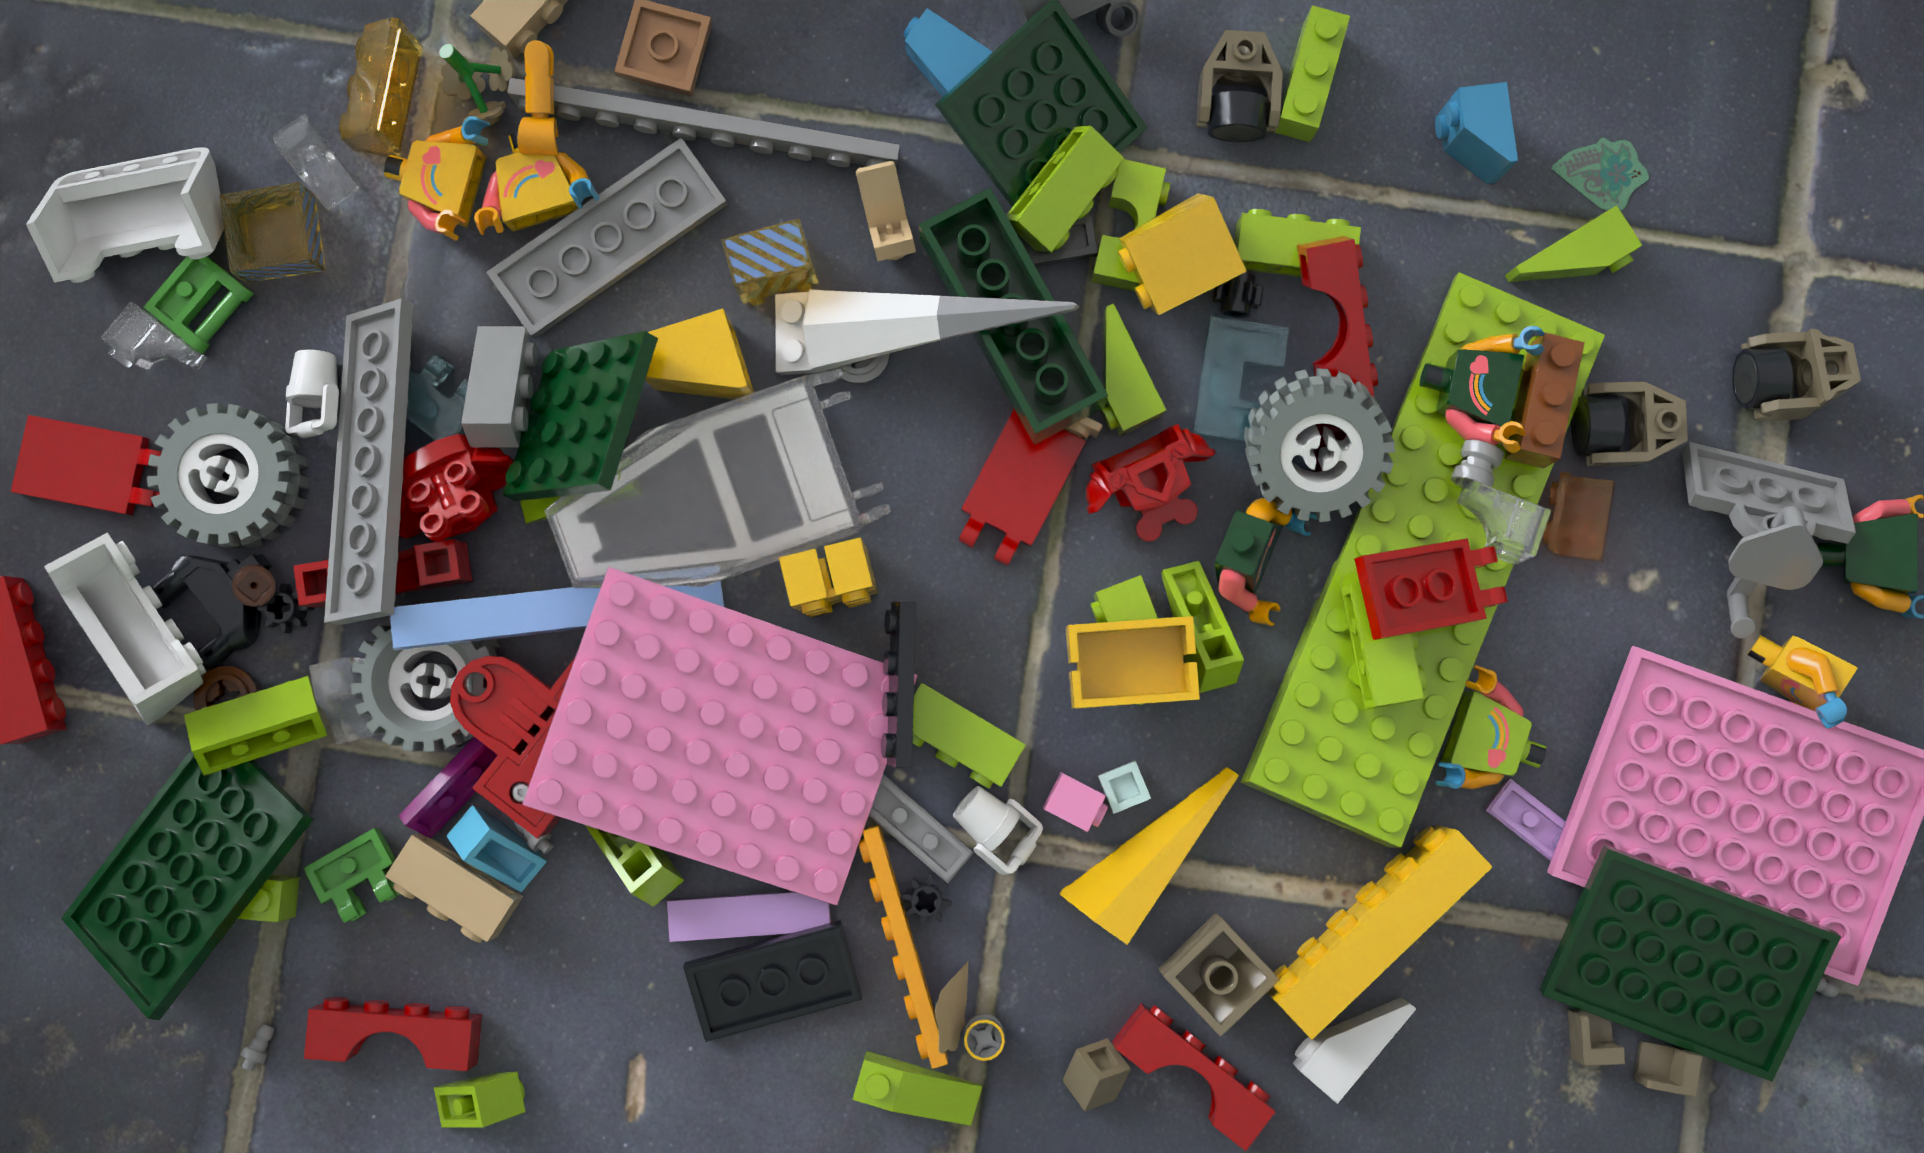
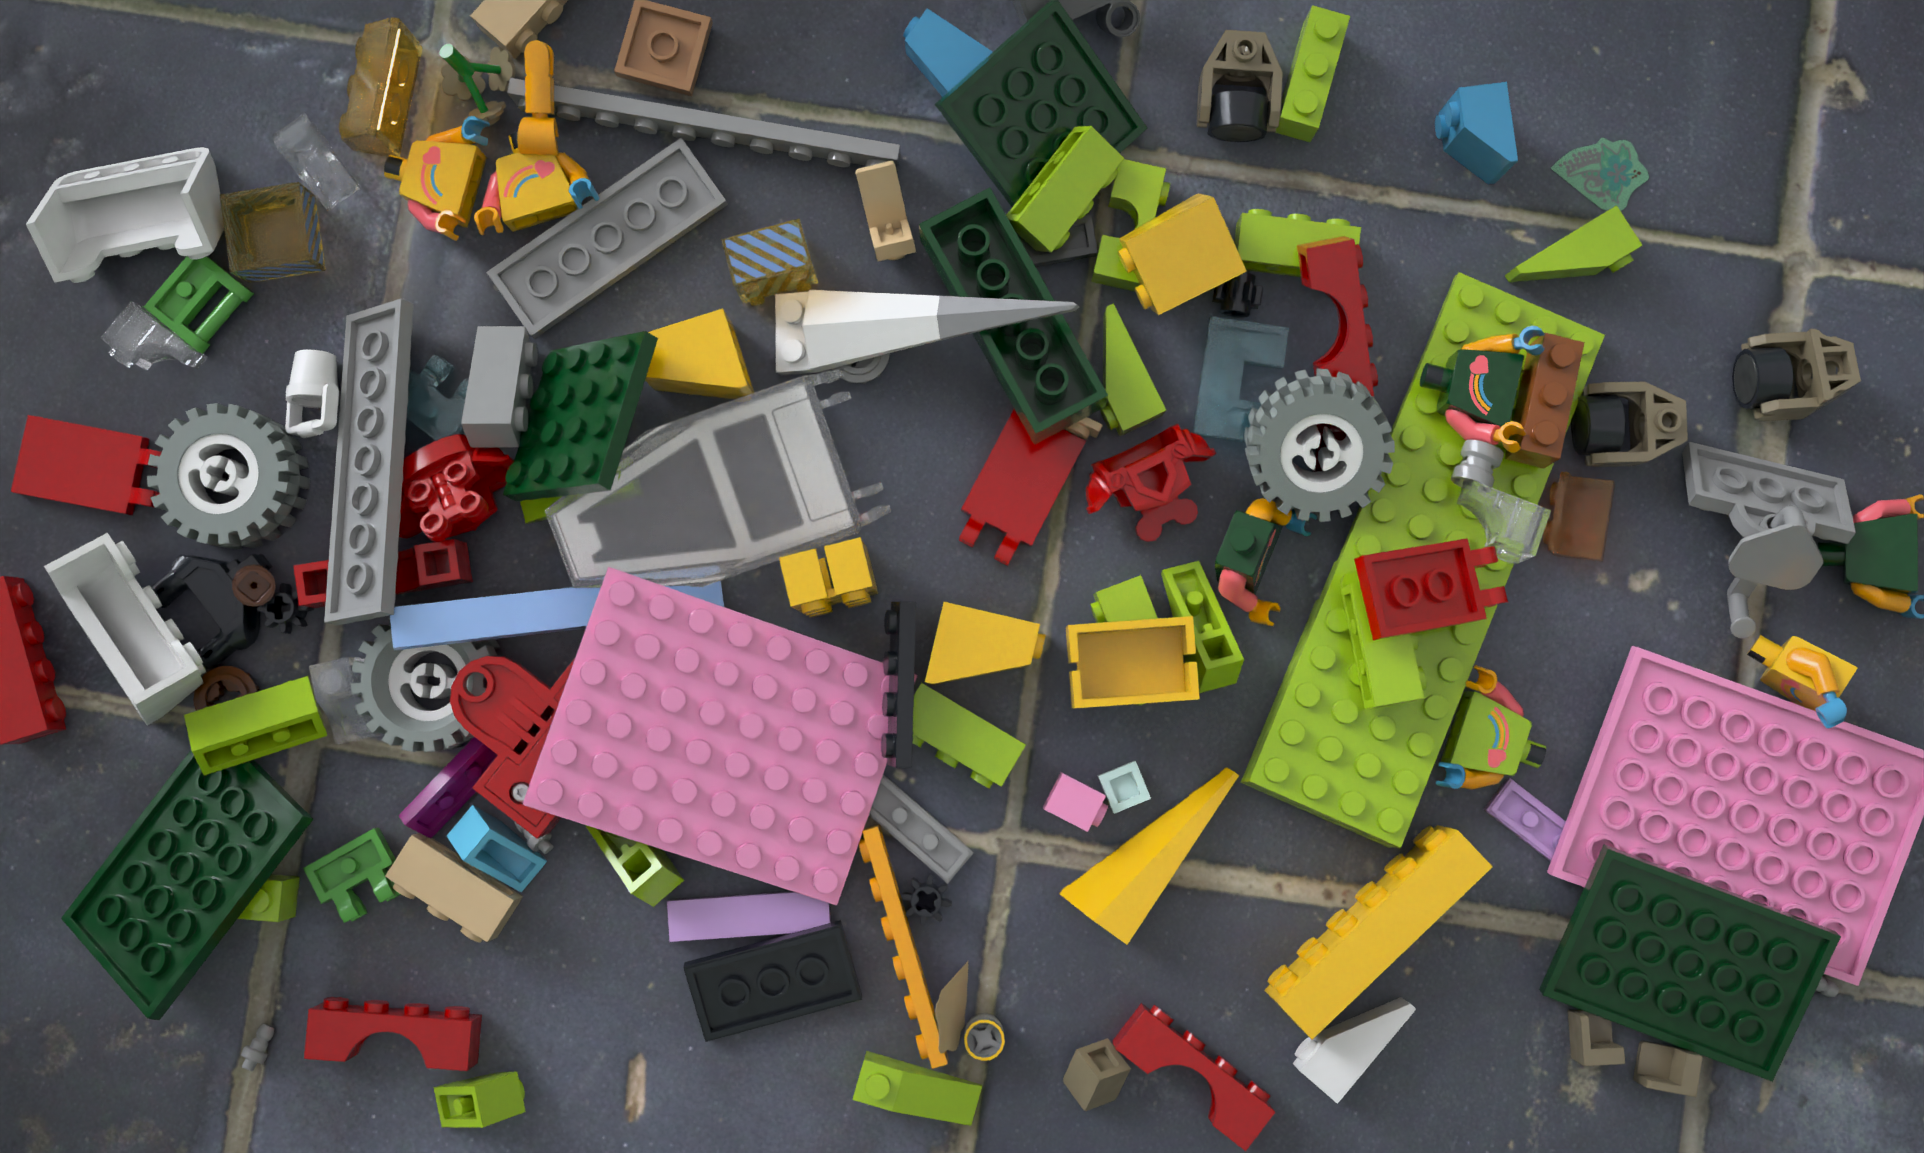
(980, 644): none -> yellow slope
(990, 822): white piece -> none
(1218, 974): dark tan slope -> none

